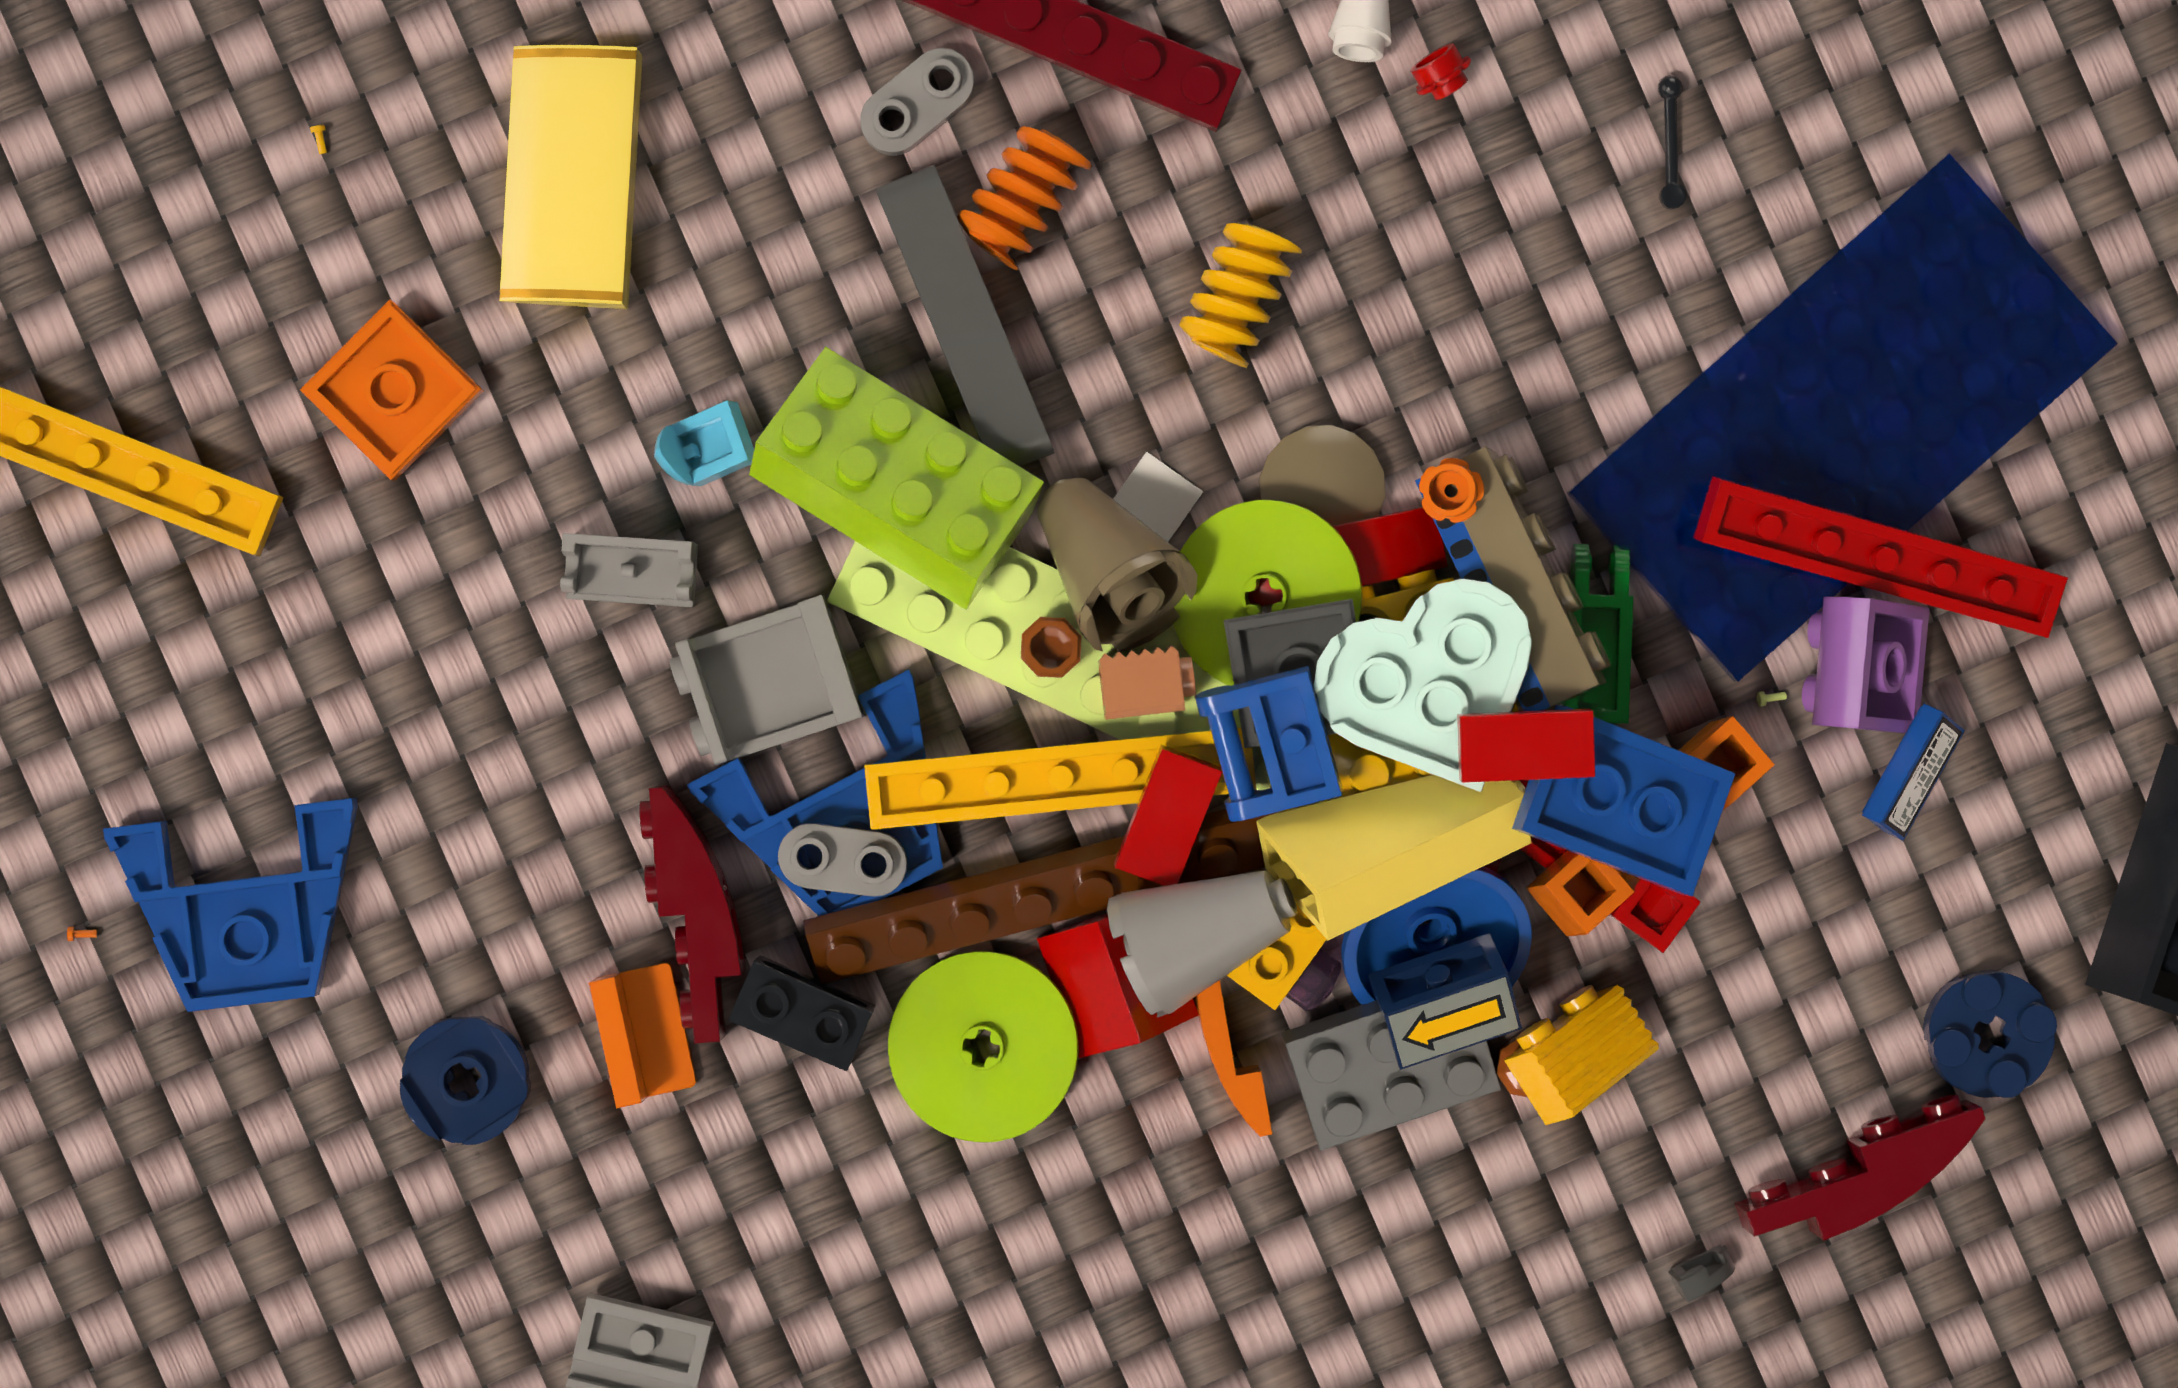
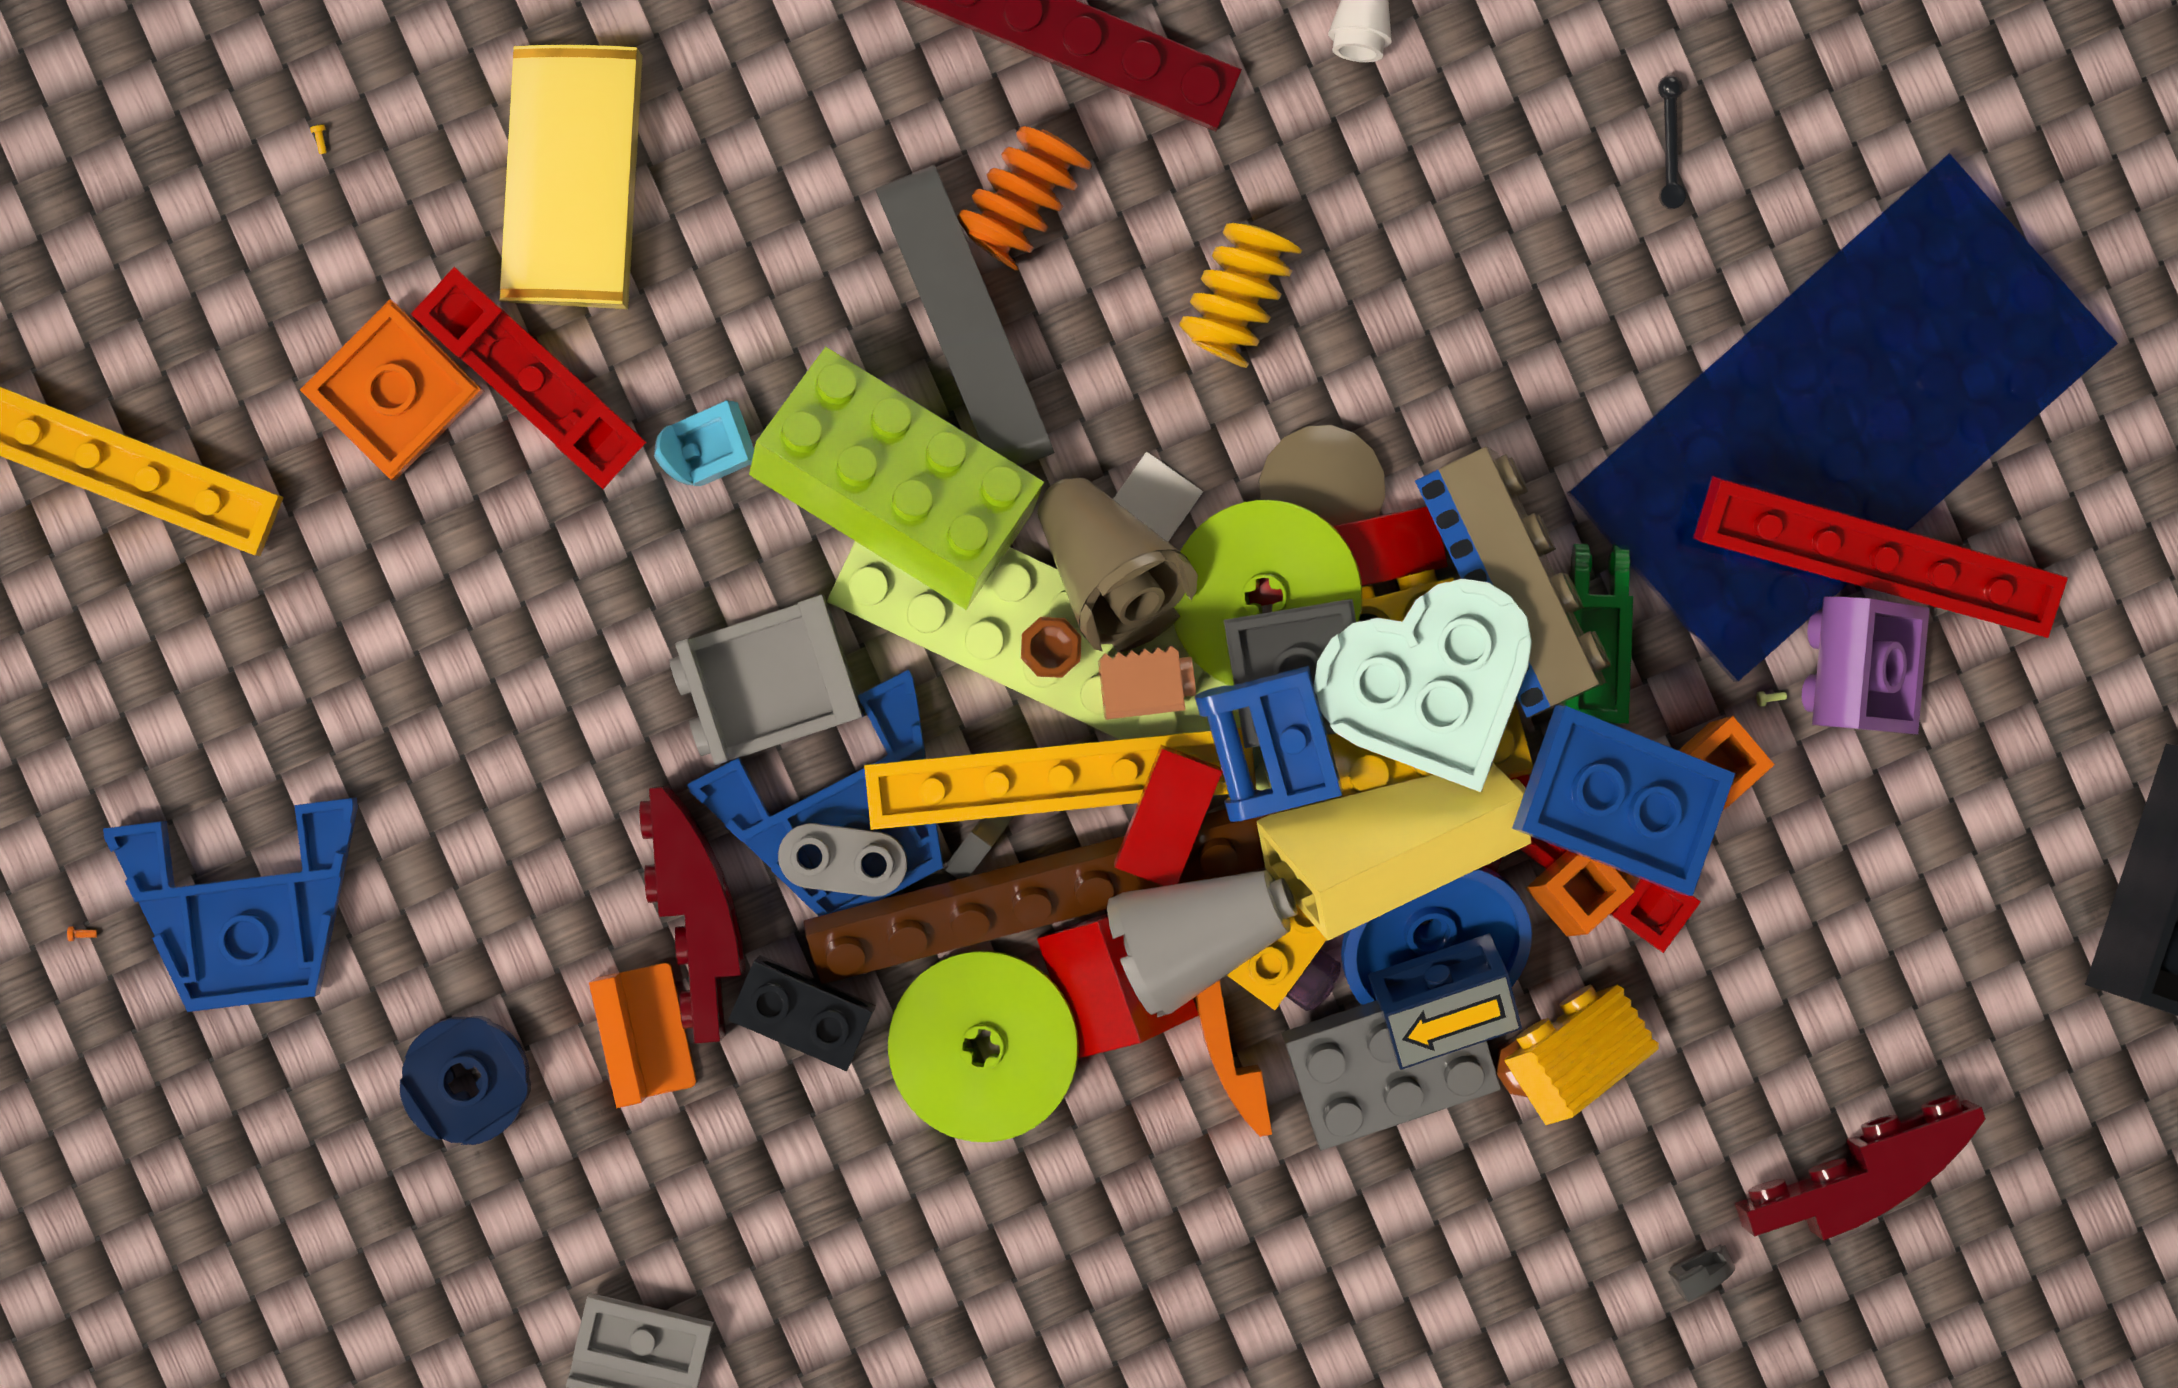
(529, 377): none -> red slope
(629, 570): light grey hinge -> none
(918, 101): light grey plate -> none
(976, 846): none -> dark grey tile
(1433, 487): orange plate -> none
(1441, 72): red plate -> none
(1526, 745): red tile -> none
(1913, 771): tile -> none
(2025, 1024): dark blue plate -> none

